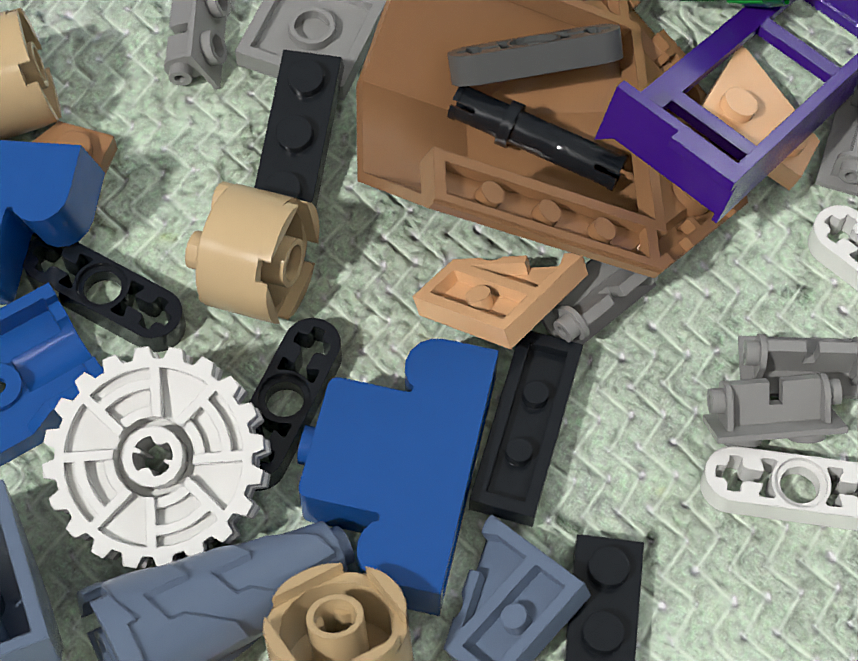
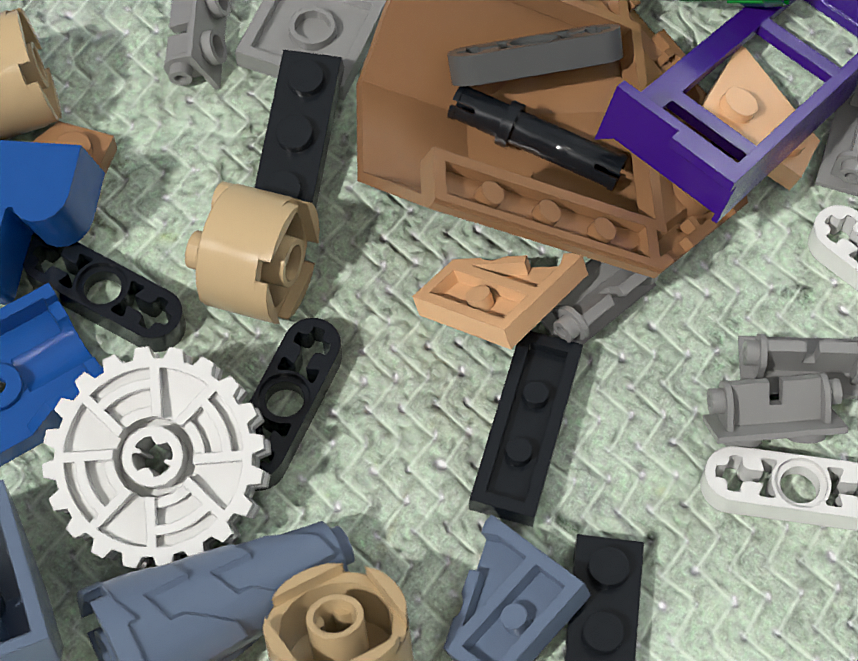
(402, 464): blue brick -> none

